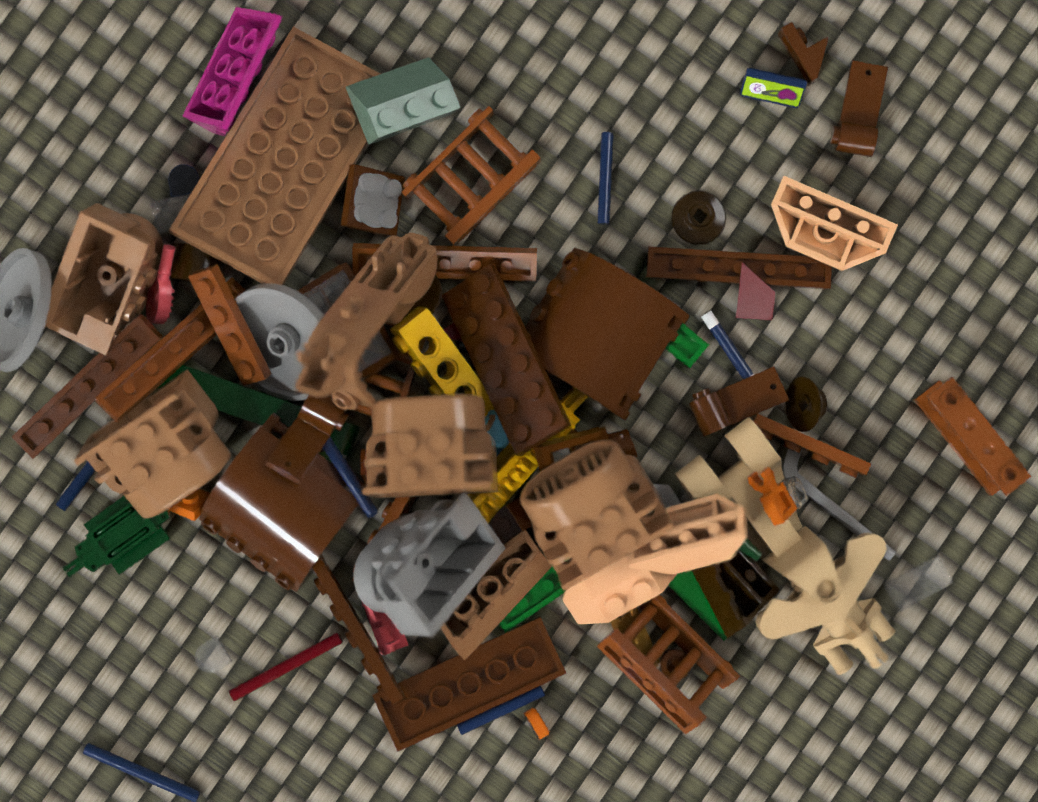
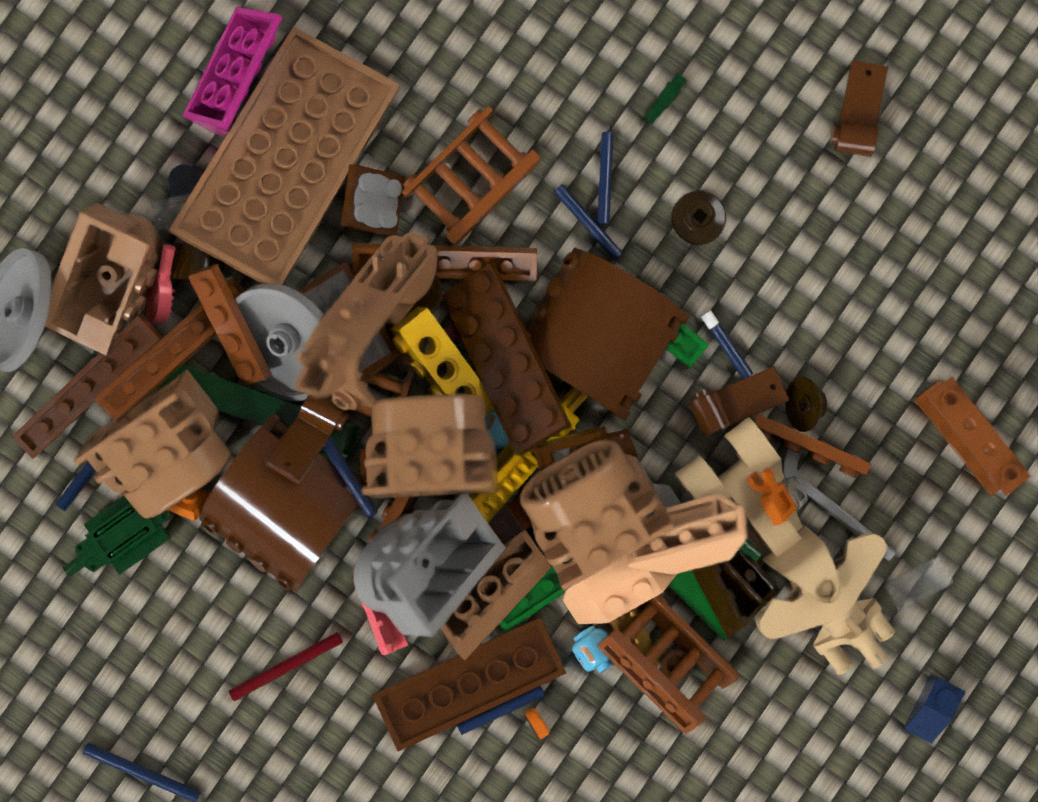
(212, 656): clear tile -> none
(357, 634): reddish brown plate -> none
(402, 99): sand green slope -> none
(587, 651): none -> medium azure head
(588, 222): none -> dark blue bar
(665, 98): none -> dark green animal
(726, 267): reddish brown plate -> none
(754, 297): dark red sticker -> none
(773, 88): slope -> none
(806, 59): reddish brown slope -> none
(828, 226): light nougat wedge -> none
(934, 708): none -> dark blue slope

